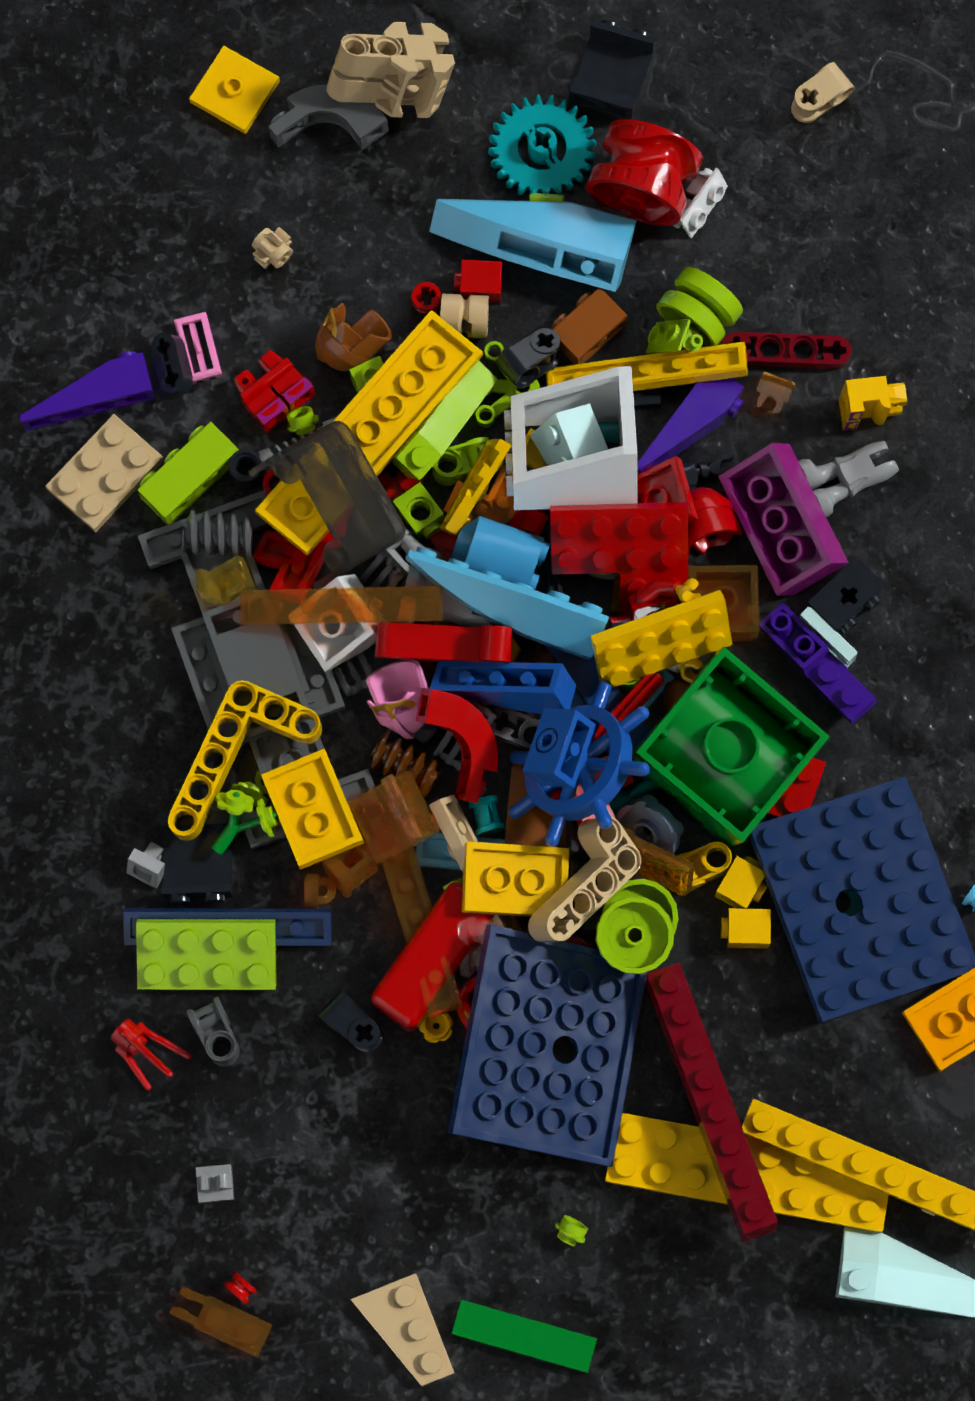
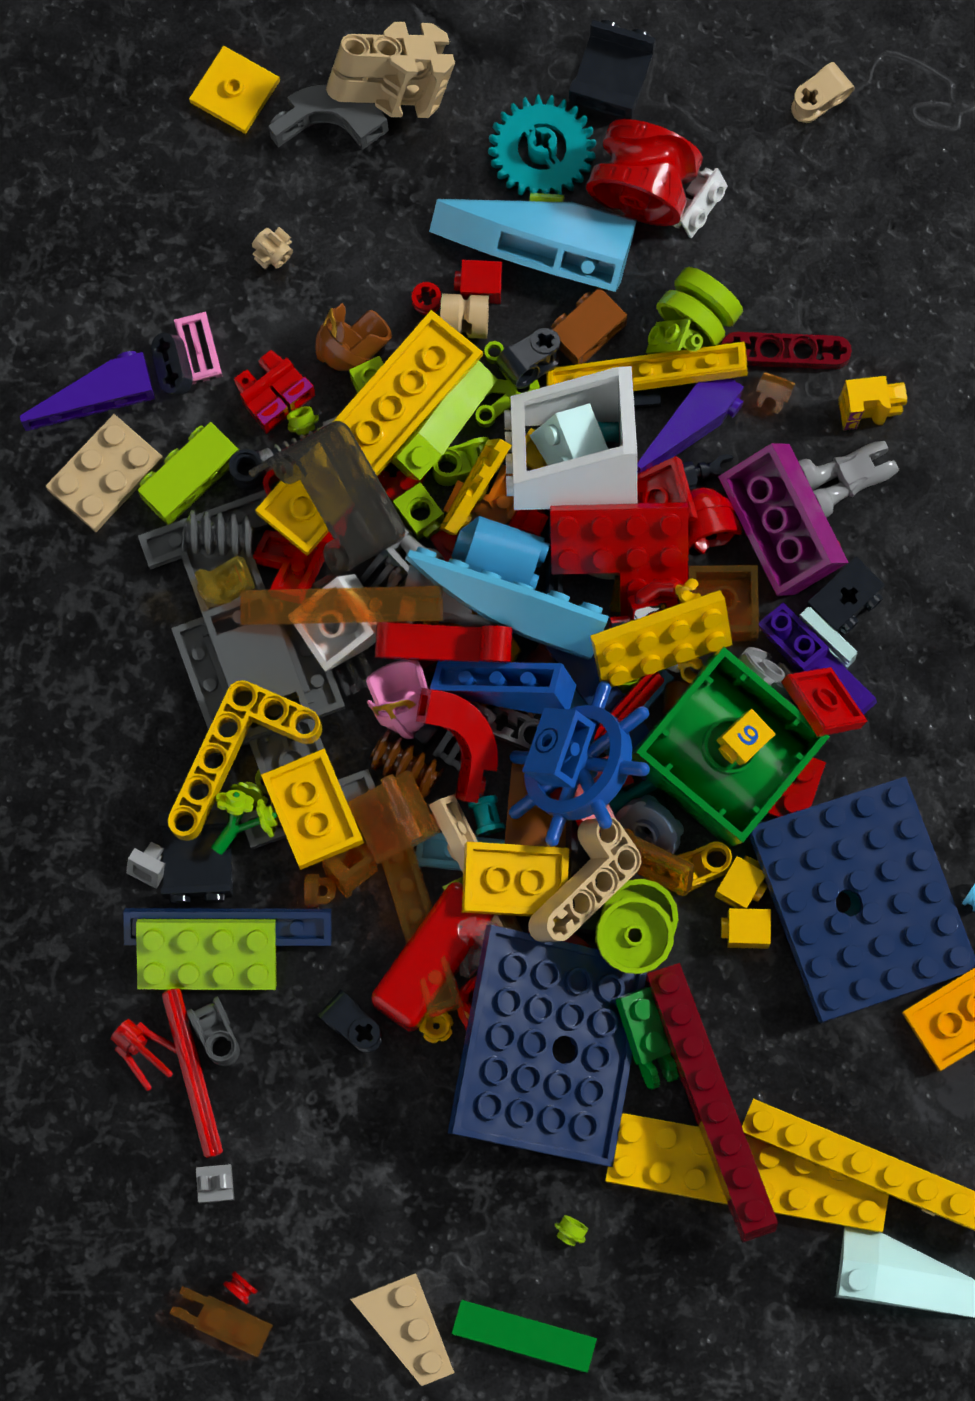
(192, 1073): none -> red axle
(646, 1036): none -> green hinge
(744, 738): none -> yellow brick
(771, 673): none -> light grey tile
(824, 701): none -> red tile

